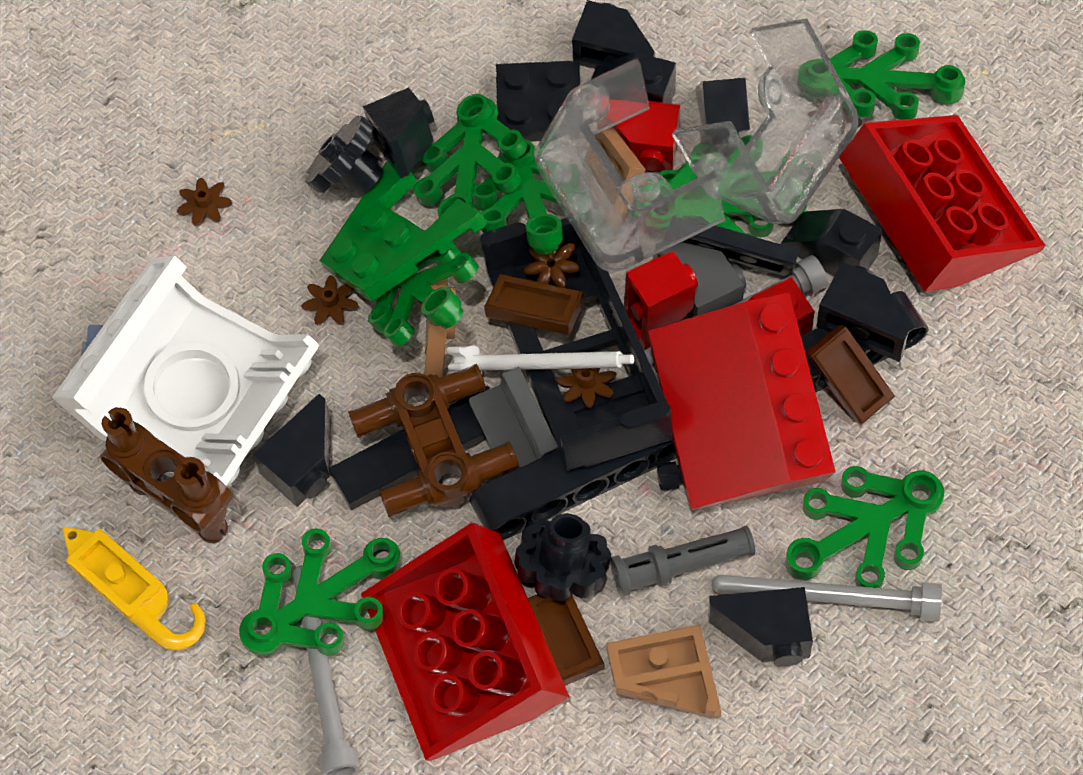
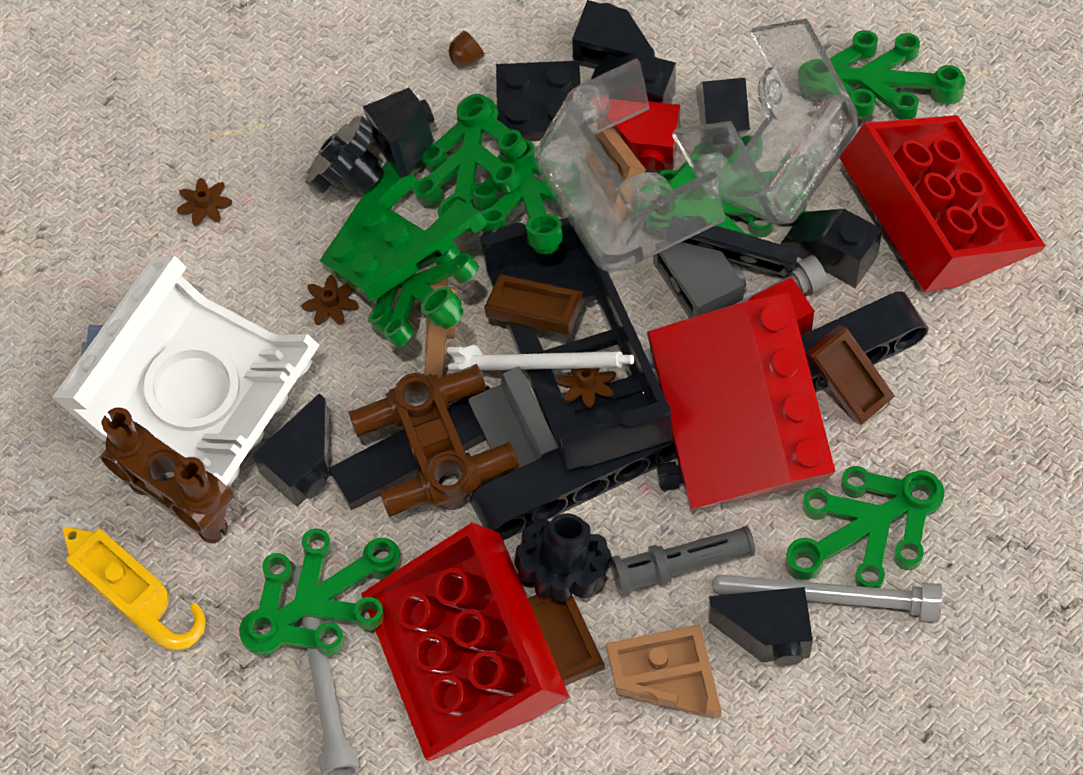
(465, 50): none -> reddish brown hinge
(545, 263): reddish brown plant -> none
(659, 294): red slope -> none
(867, 310): black slope -> none

